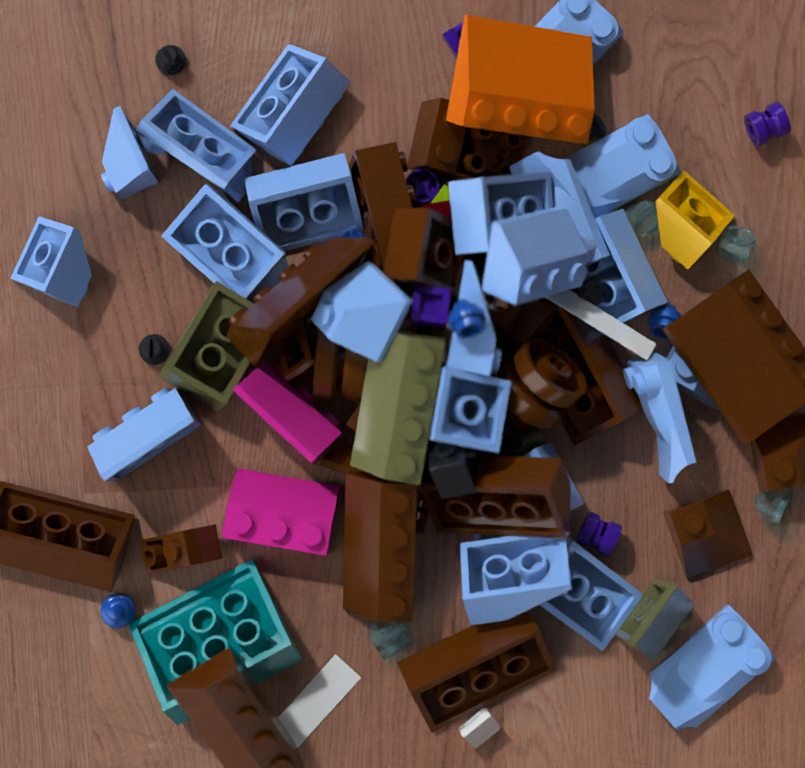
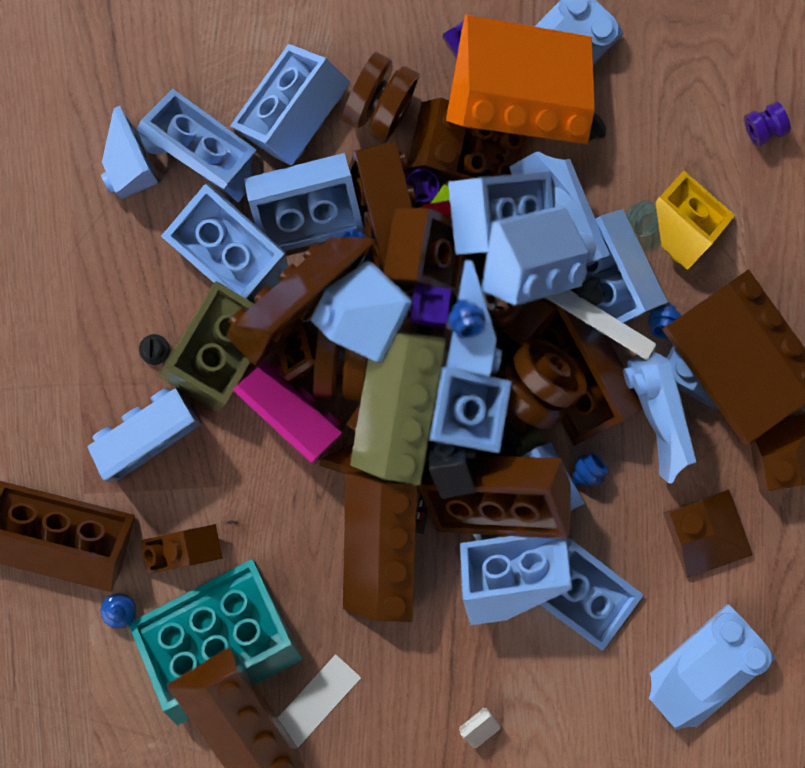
(54, 262): light blue slope -> none
(170, 60): black piece -> none
(281, 512): dark pink slope -> none
(377, 95): none -> reddish brown wheel
(390, 638): clear light blue tile -> none
(475, 668): reddish brown slope -> none
(589, 470): none -> blue plate
(592, 528): dark purple wheel -> none
(624, 165): light blue slope -> none
(656, 619): olive slope -> none
(736, 243): clear light blue tile -> none
(777, 508): clear light blue tile -> none

